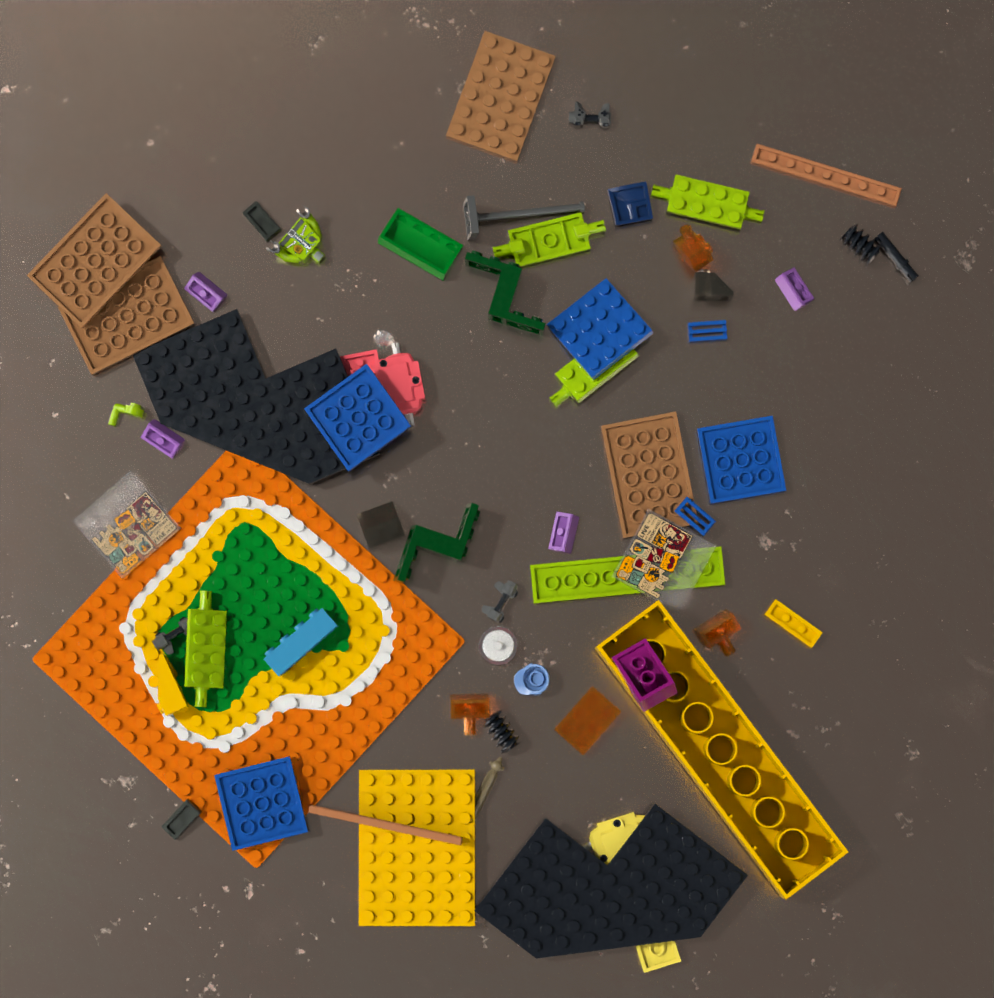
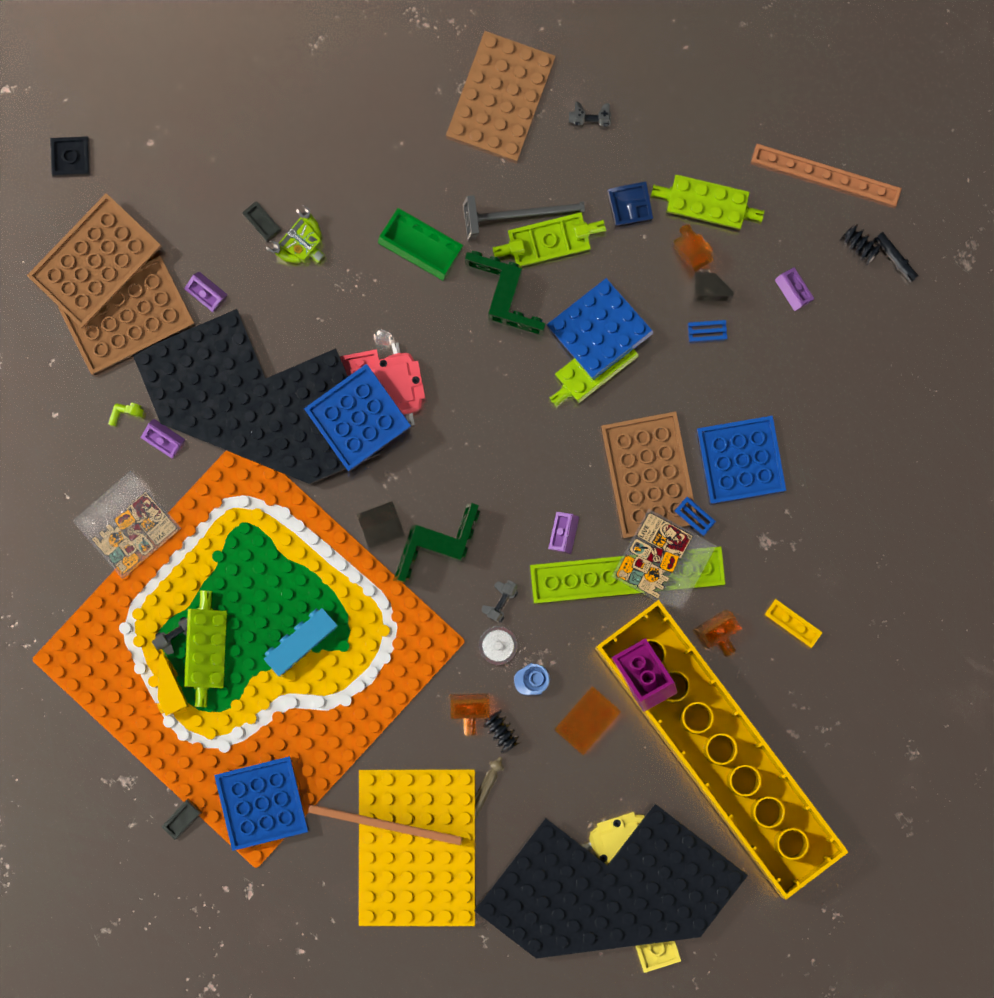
(70, 156): none -> black tile

